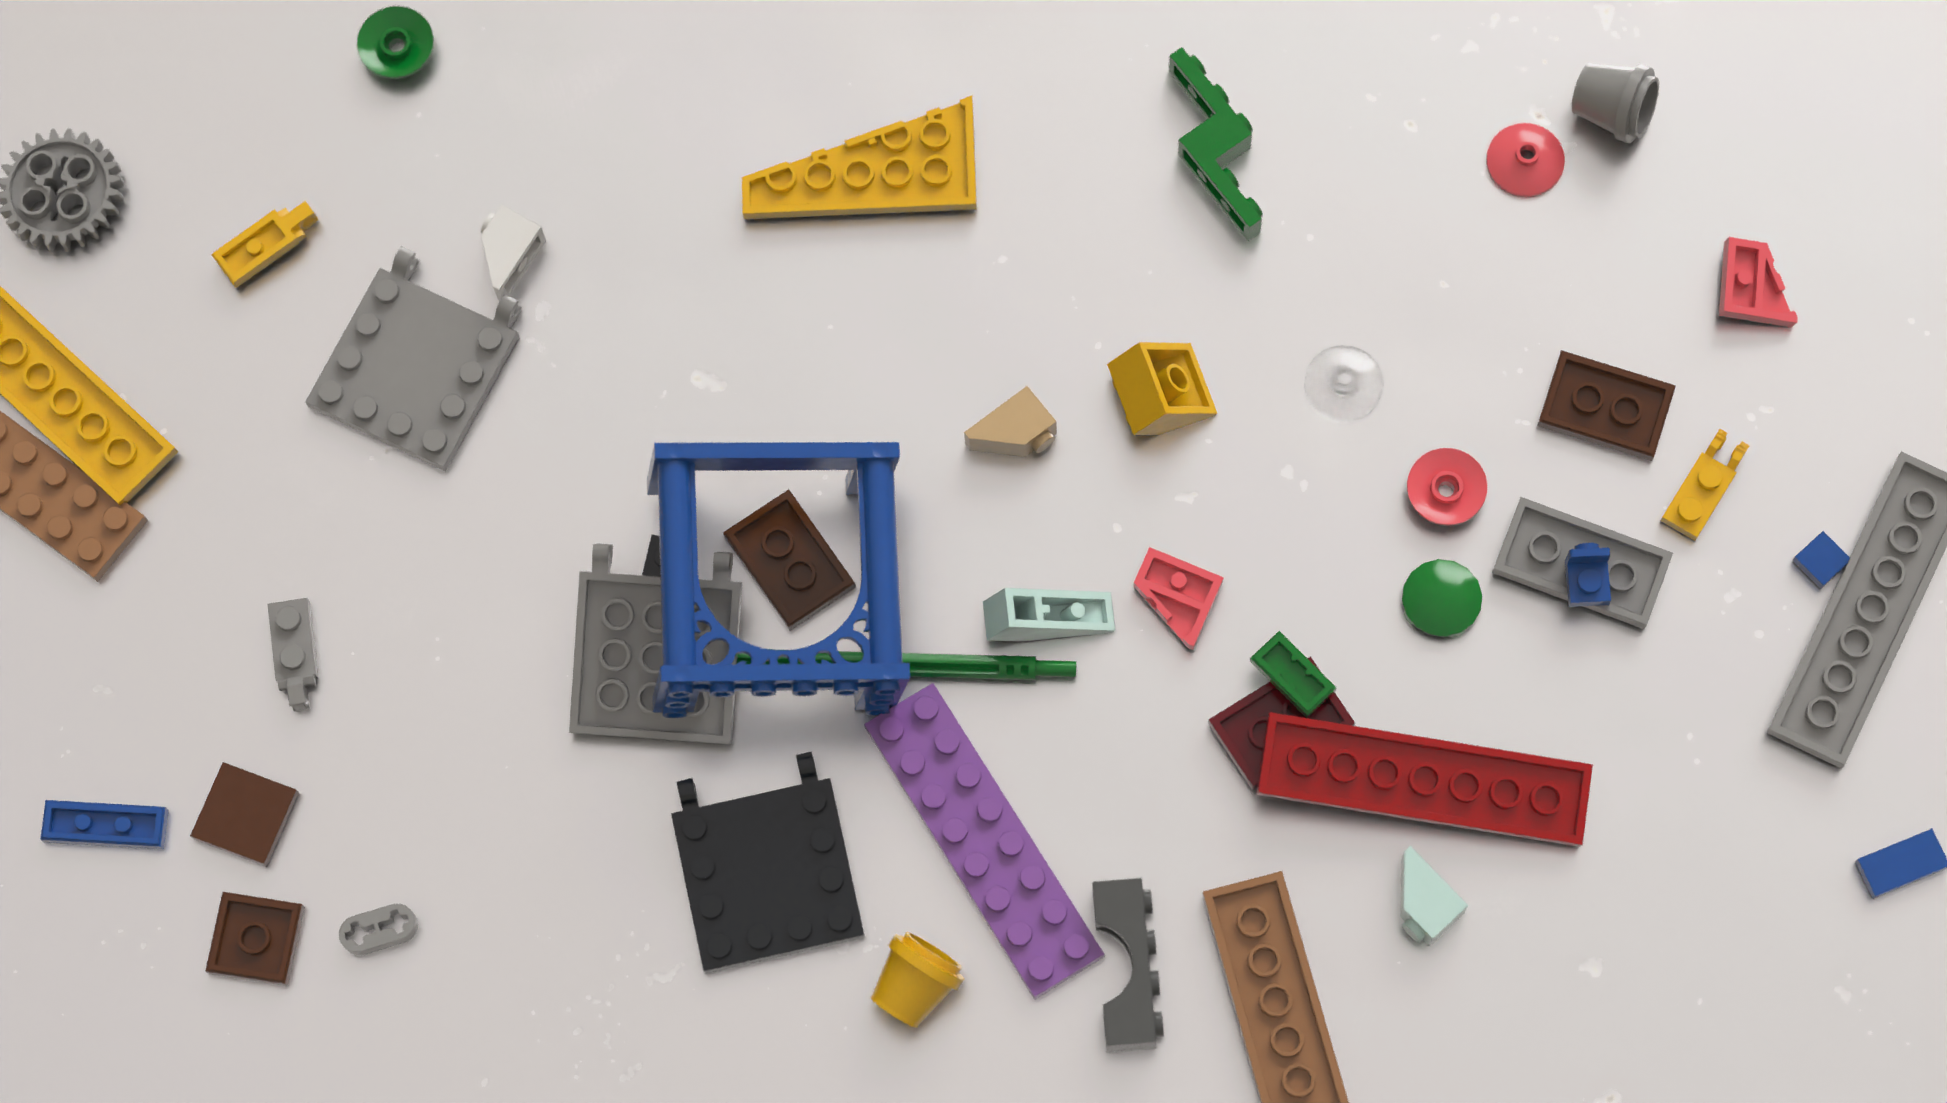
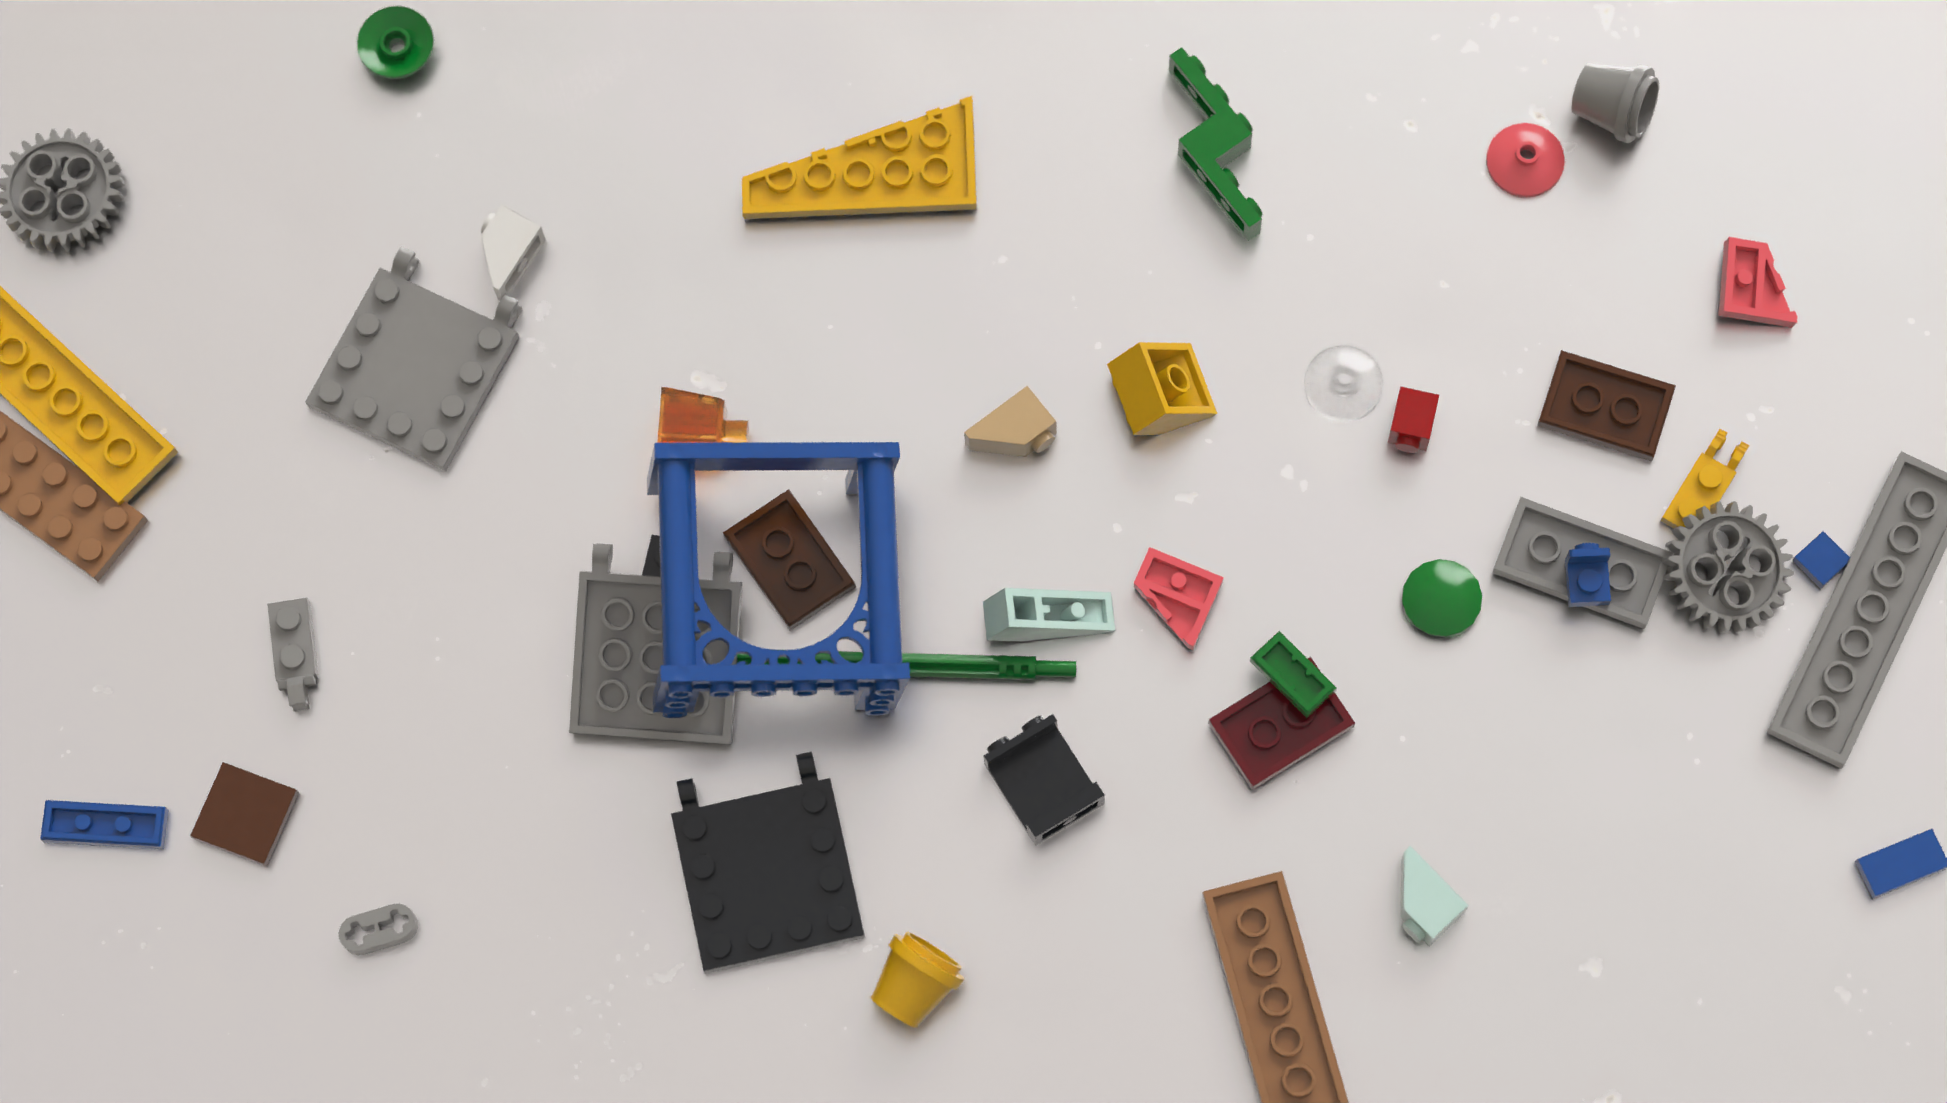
(255, 938): reddish brown tile -> none
(264, 242): yellow hinge -> none
(697, 419): none -> clear orange torso
(984, 841): medium lavender plate -> none
(1042, 779): none -> black panel
(1121, 914): dark grey arch -> none
(1413, 420): none -> red brick
(1424, 779): red plate -> none
(1452, 469): coral dish -> none
(1756, 589): none -> light grey gear

